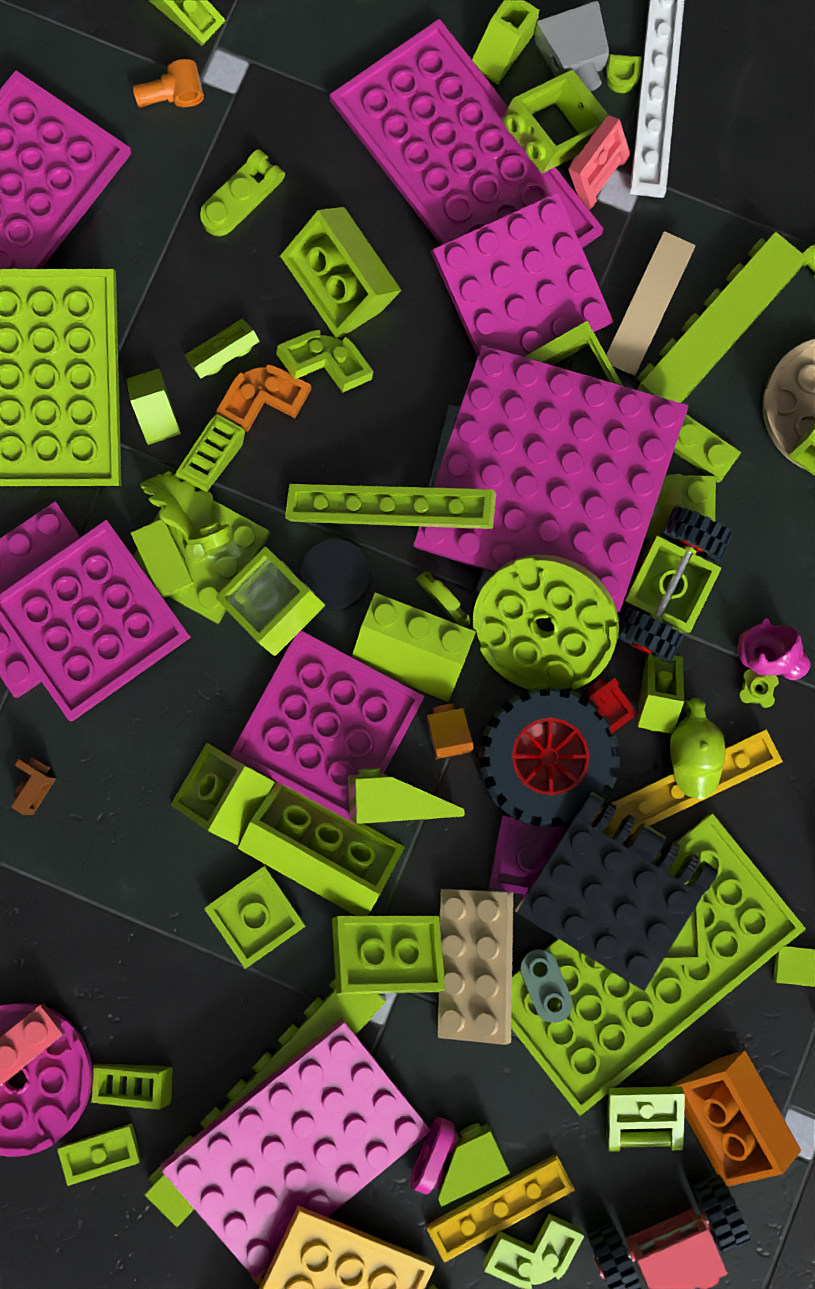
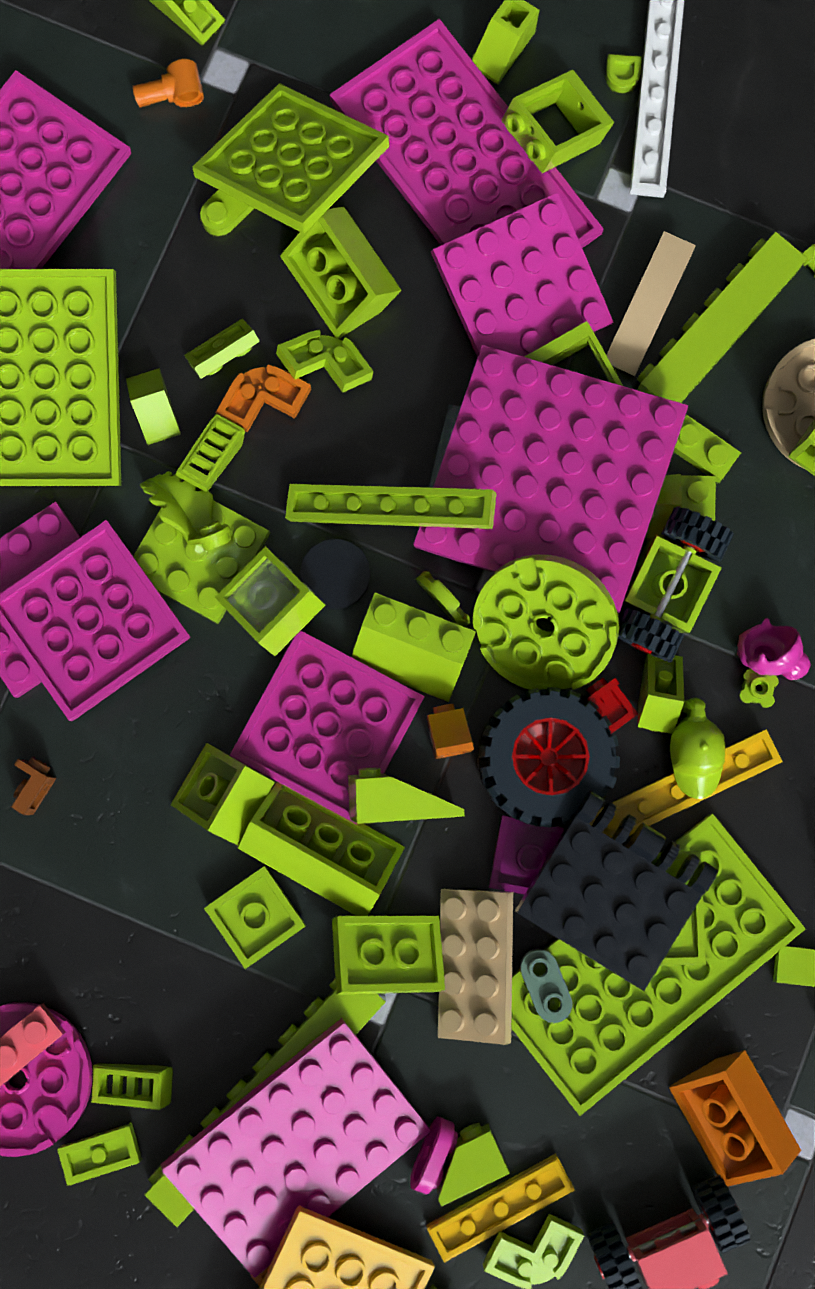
(162, 558): lime tile -> none
(291, 157): none -> lime plate
(575, 43): light grey torso -> none
(599, 160): coral plate -> none
(645, 1110): lime plate -> none

